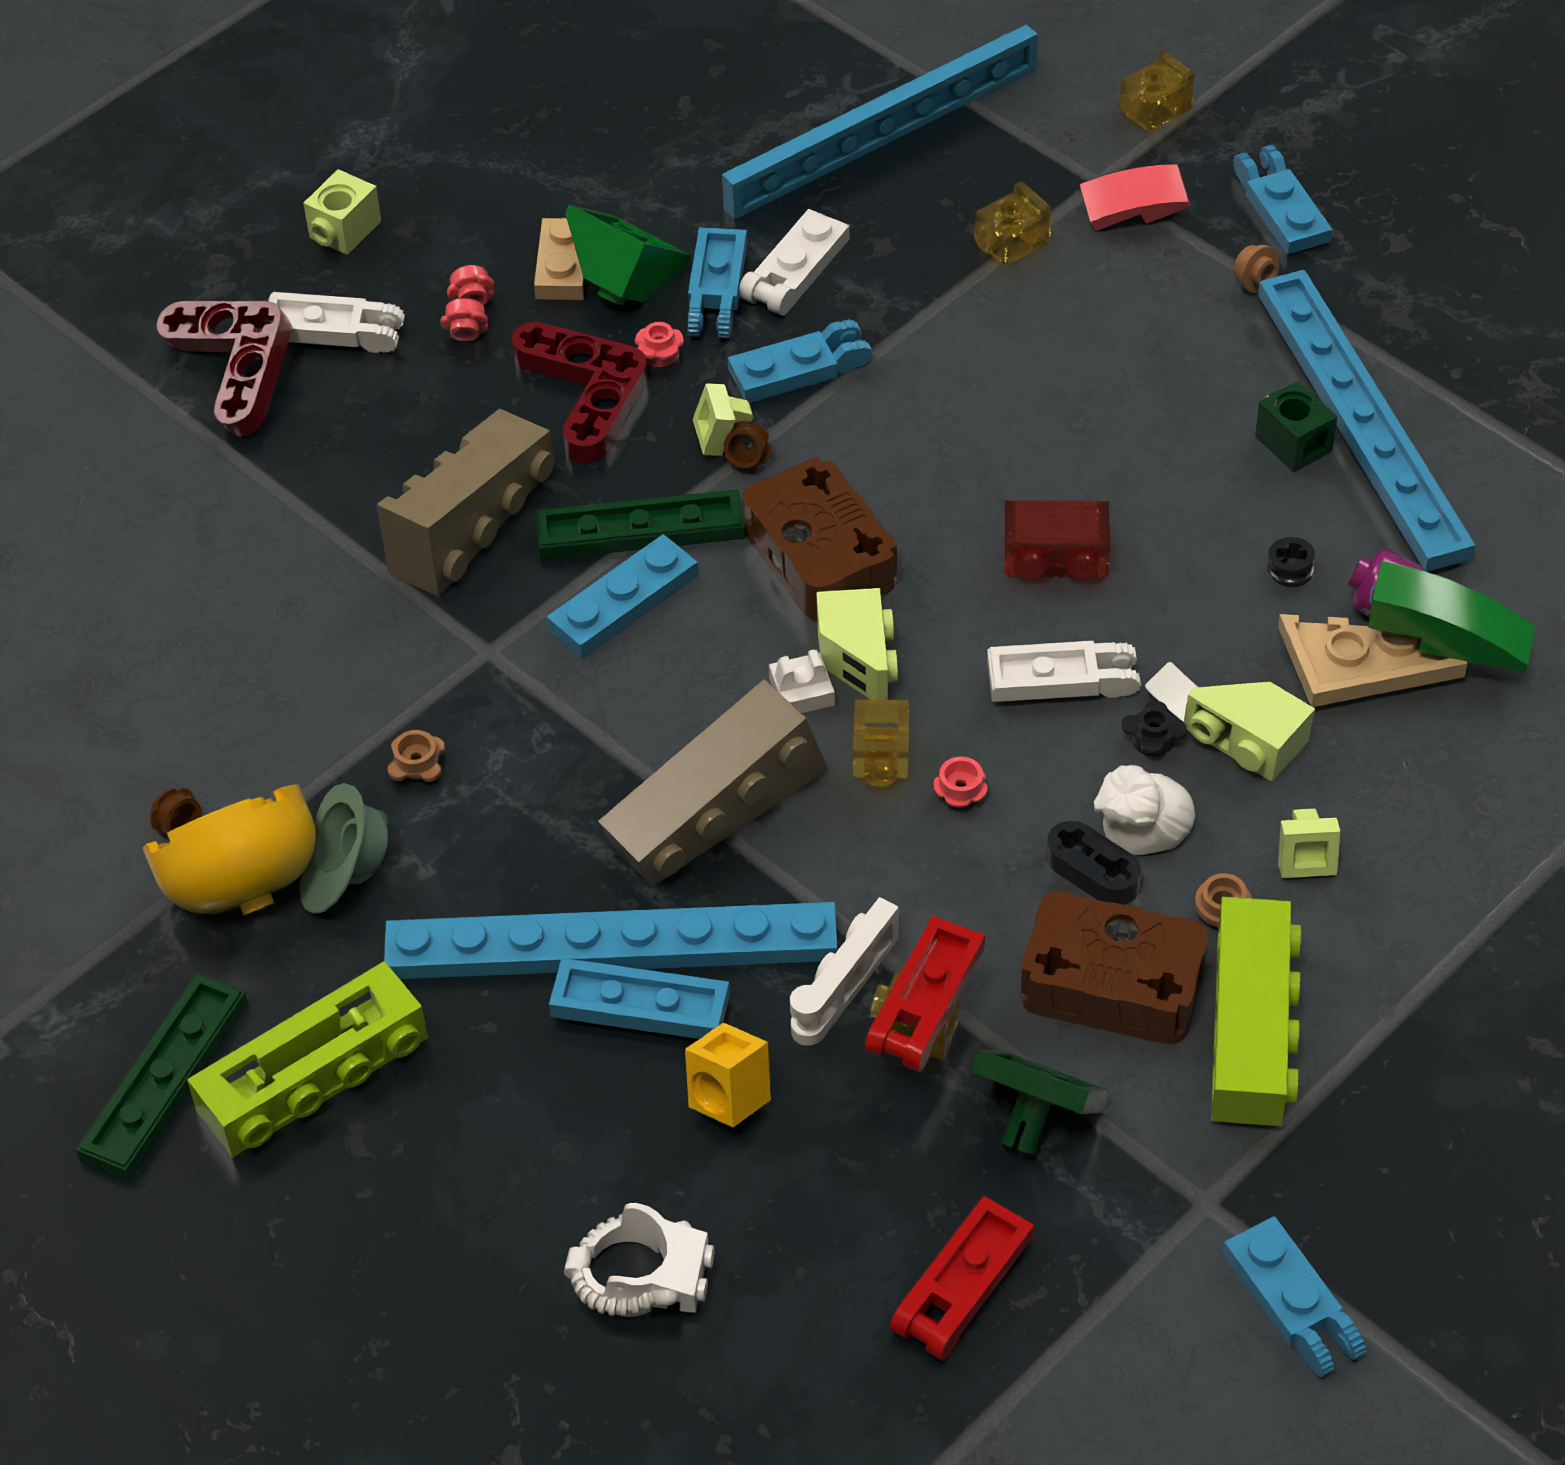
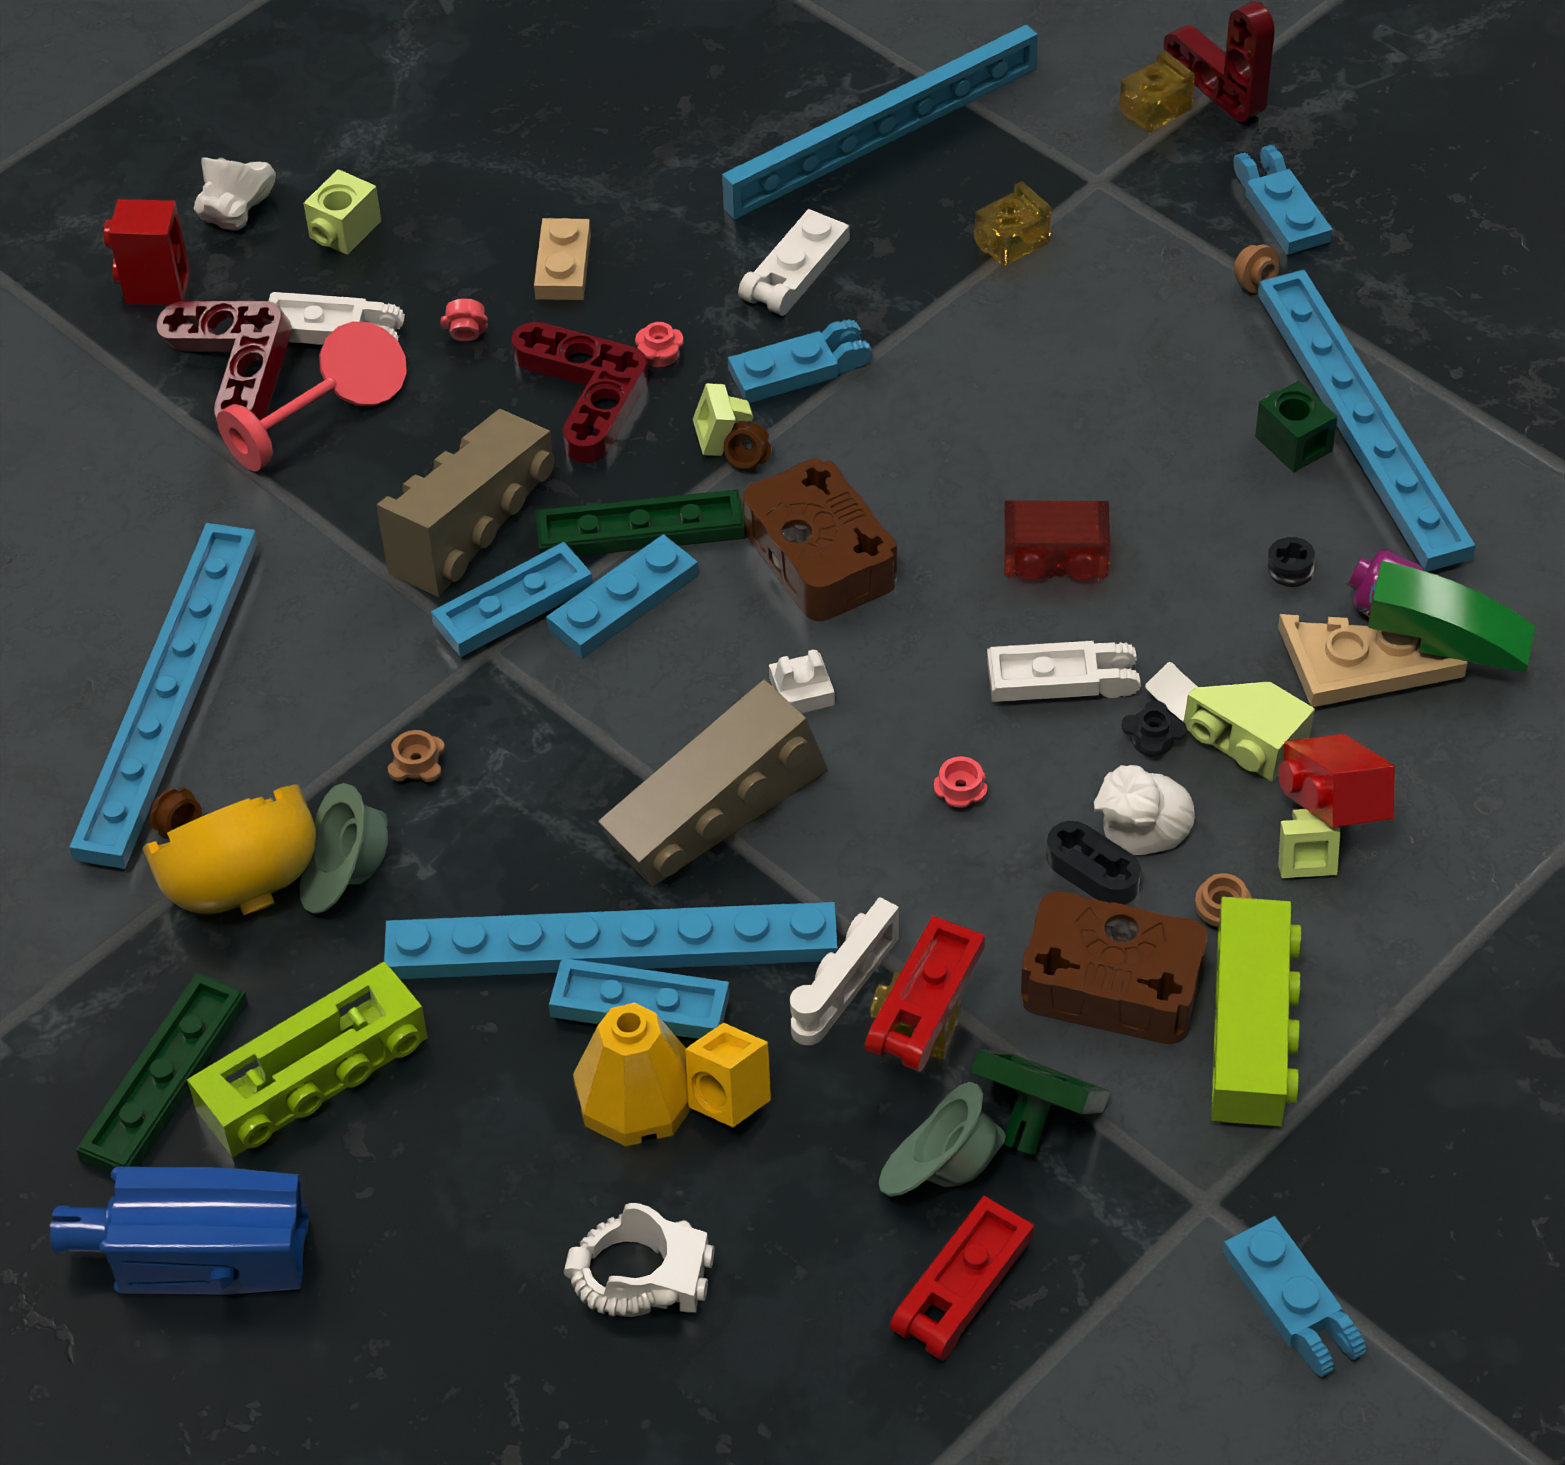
(148, 251): none -> red brick
(163, 697): none -> dark azure plate
(193, 1230): none -> blue piece
(232, 191): none -> white hair
(357, 364): none -> coral piece
(471, 283): coral plate -> none
(511, 599): none -> dark azure plate
(621, 256): green slope -> none
(632, 1077): none -> yellow cone
(716, 277): dark azure hinge -> none
(854, 638): yellowish green slope -> none
(881, 752): clear yellow brick -> none
(947, 1147): none -> sand green piece
(1125, 194): coral slope -> none
(1241, 75): none -> dark red beam
(1338, 780): none -> red brick

